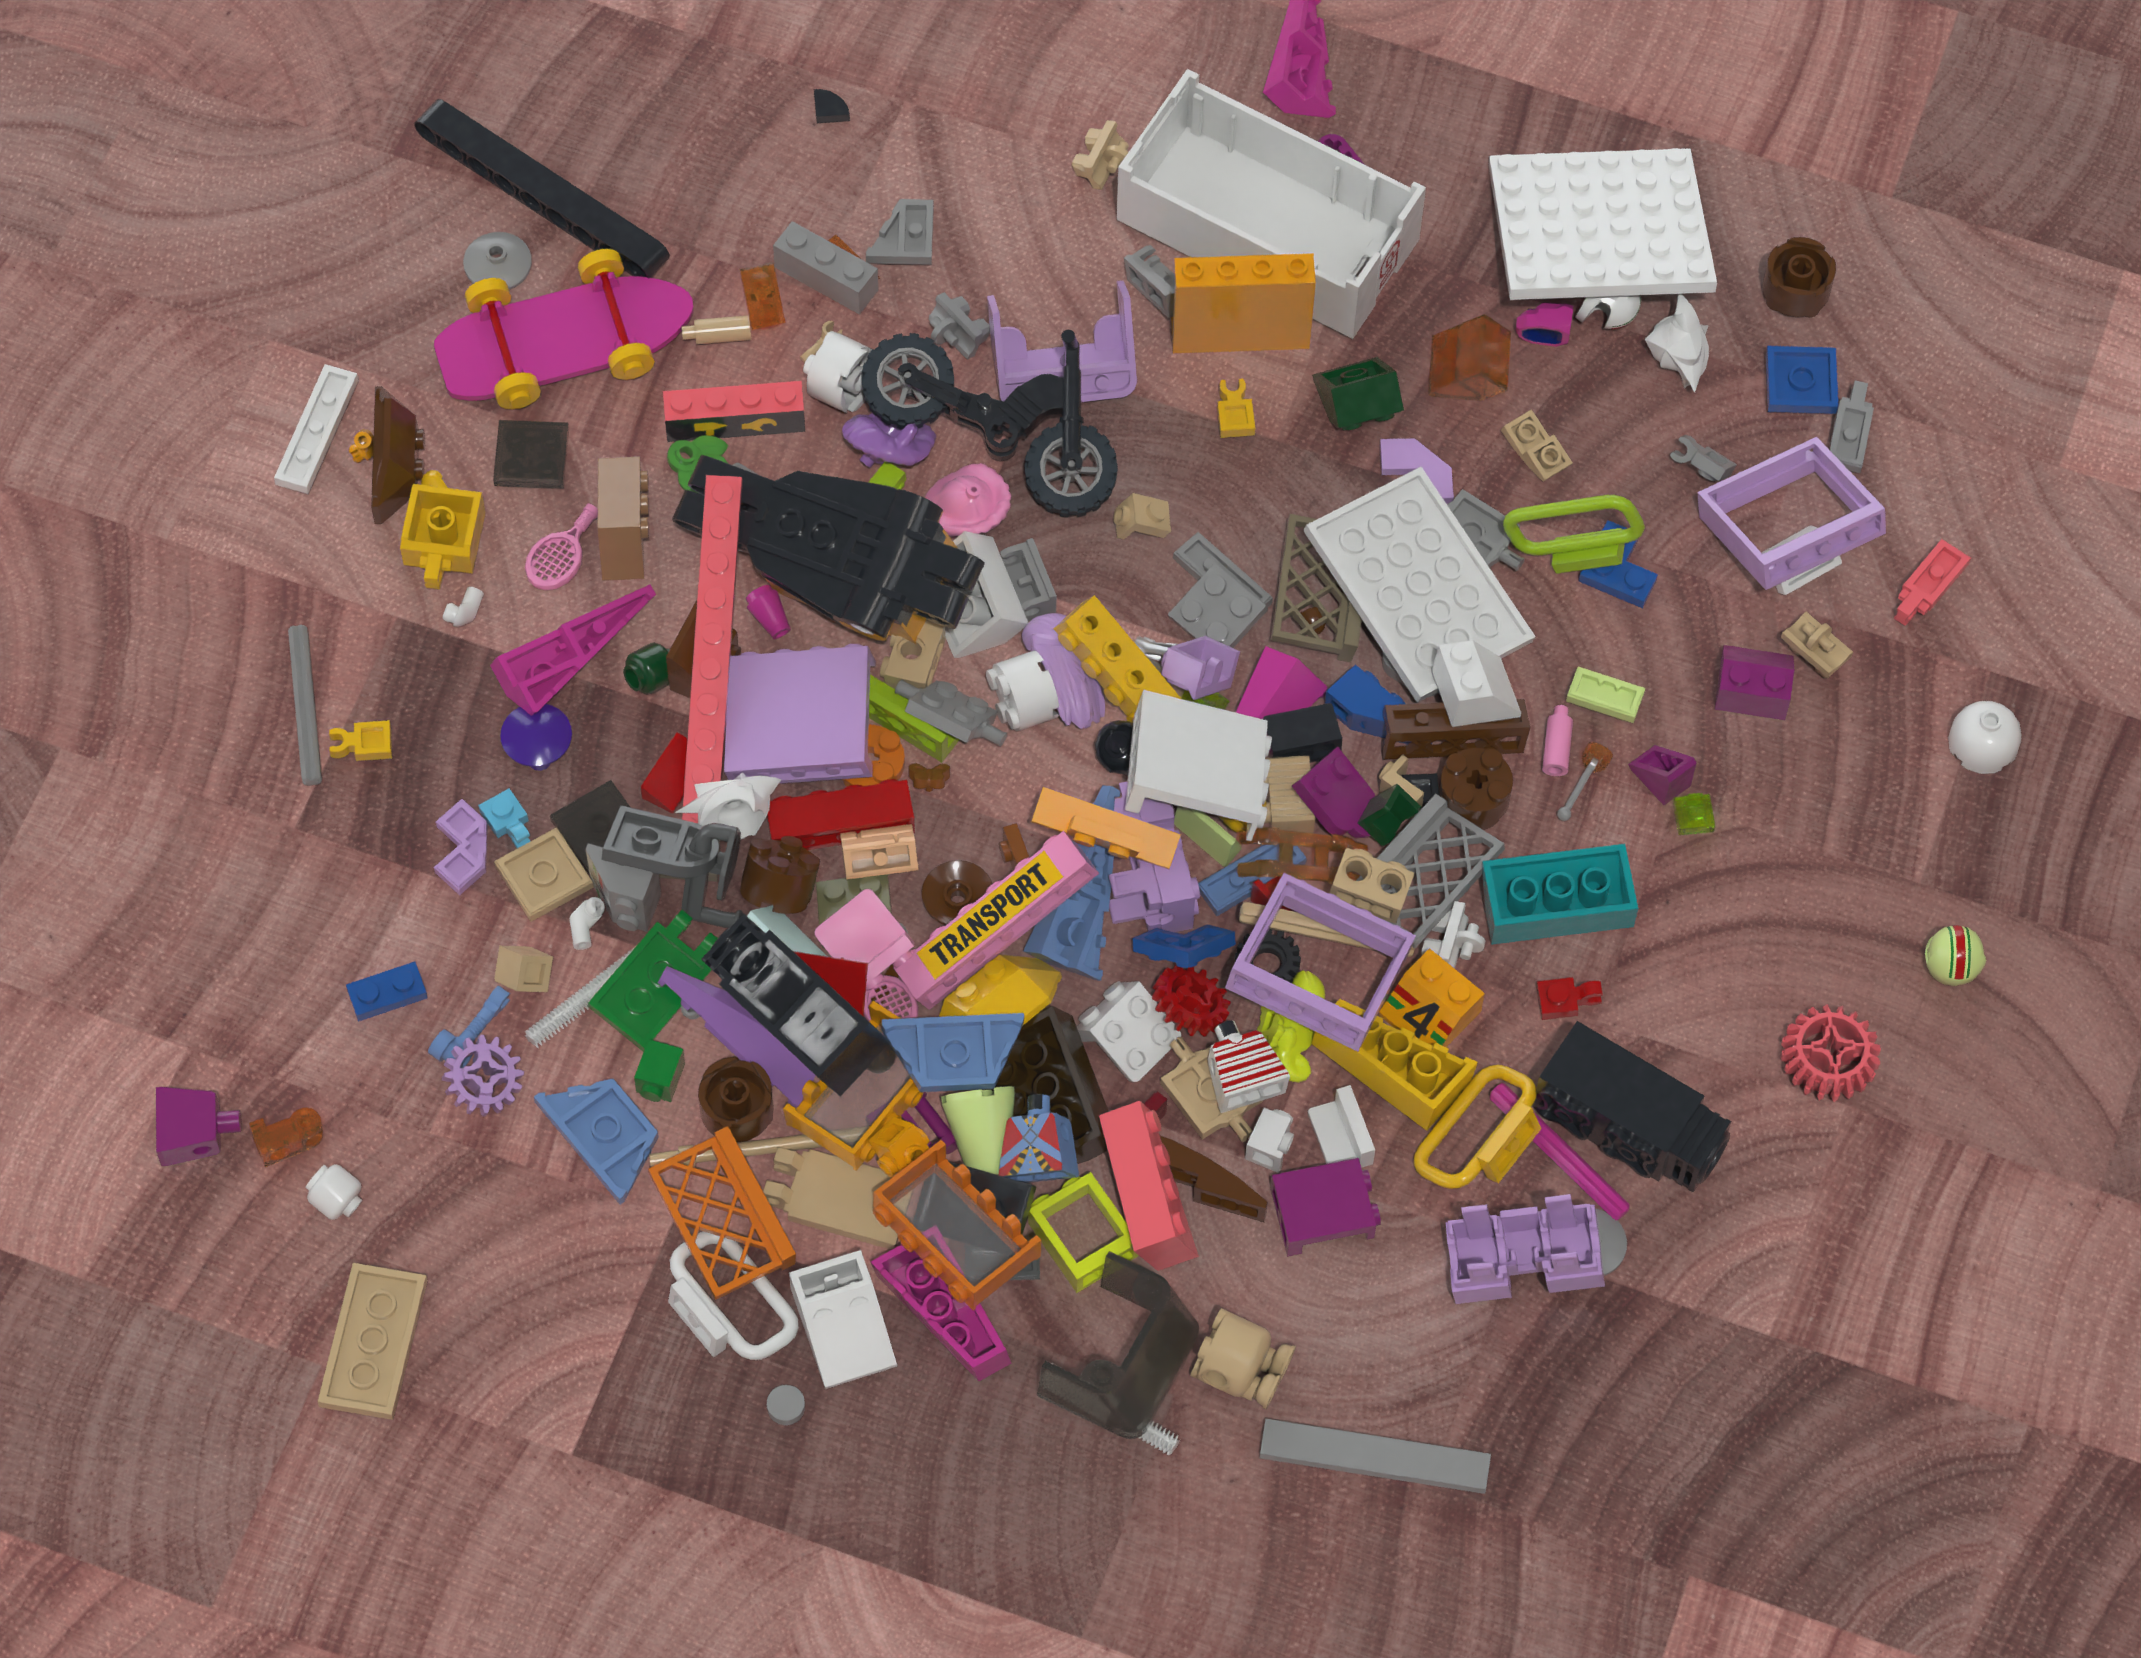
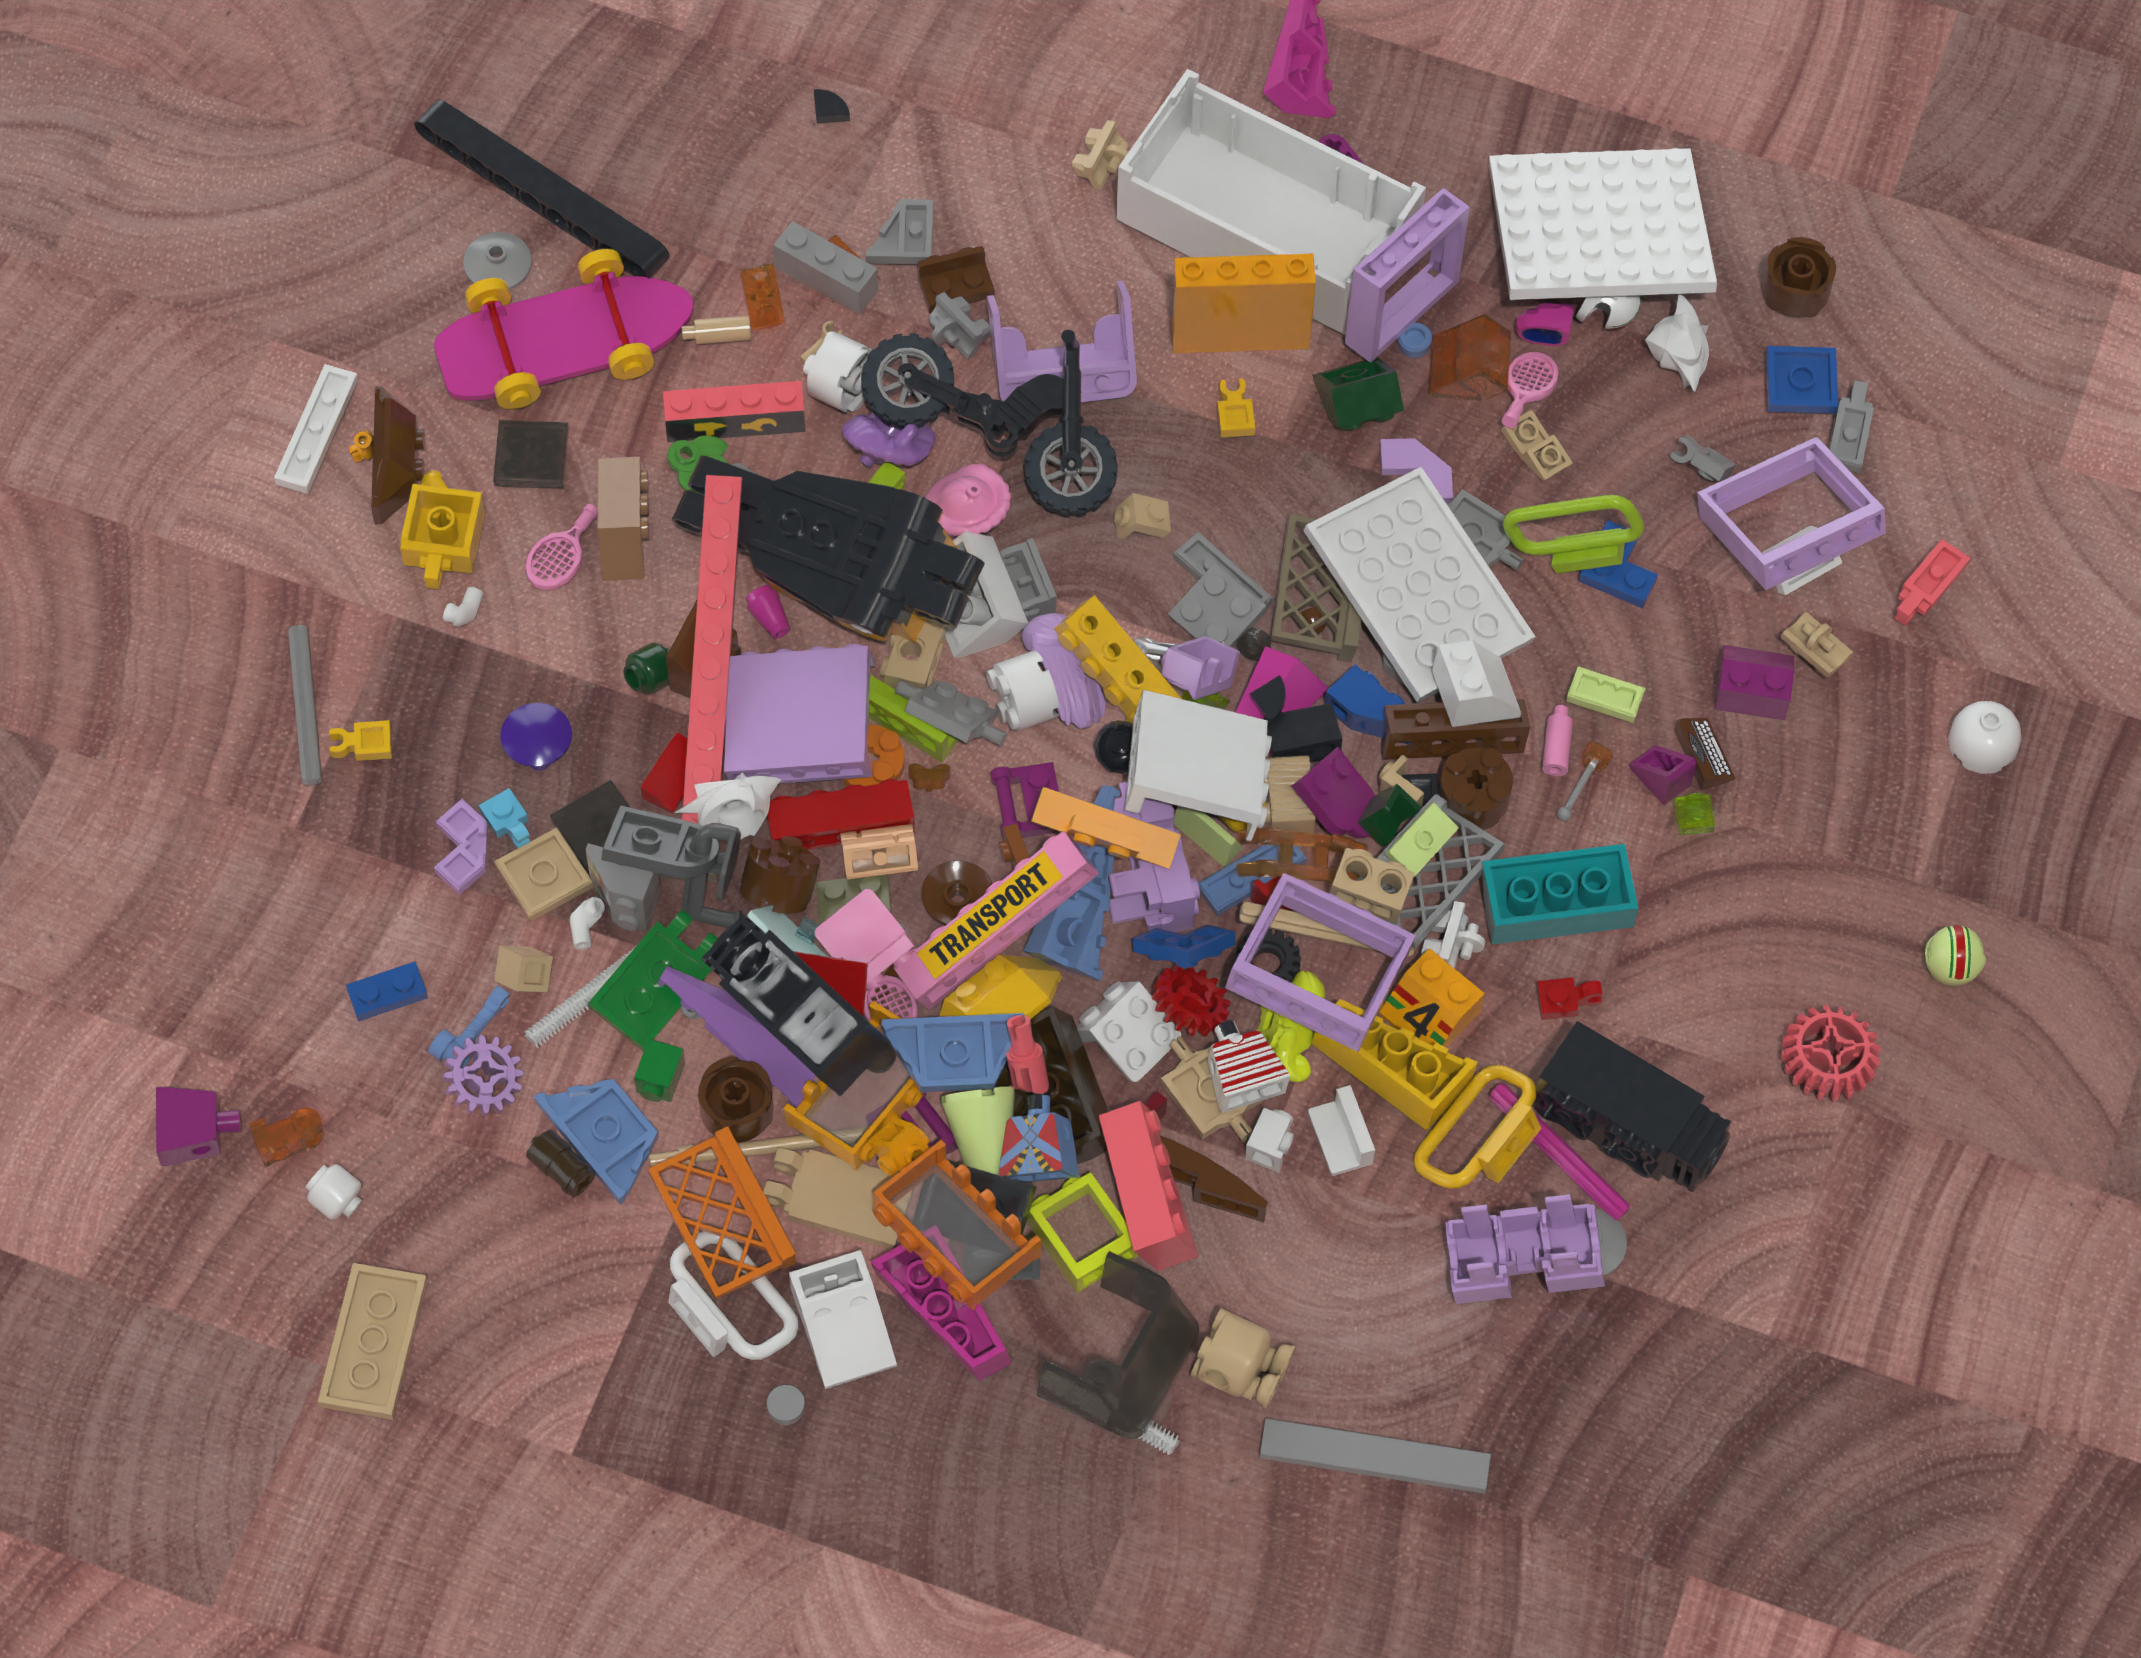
(543, 666): dark pink wedge -> none
(558, 1161): none -> dark brown piece
(806, 930): none -> clear light blue hand
(956, 275): none -> reddish brown bracket
(1025, 1058): none -> coral arm
(1031, 781): none -> magenta plate
(1152, 279): light grey hinge -> none
(1253, 643): none -> clear smoke plate
(1270, 699): none -> black tile
(1323, 1204): magenta panel -> none
(1415, 341): none -> medium blue tile
(1422, 839): none -> yellowish green plate
(1434, 227): none -> lavender window
(1522, 396): none -> bright pink piece
(1701, 743): none -> slope

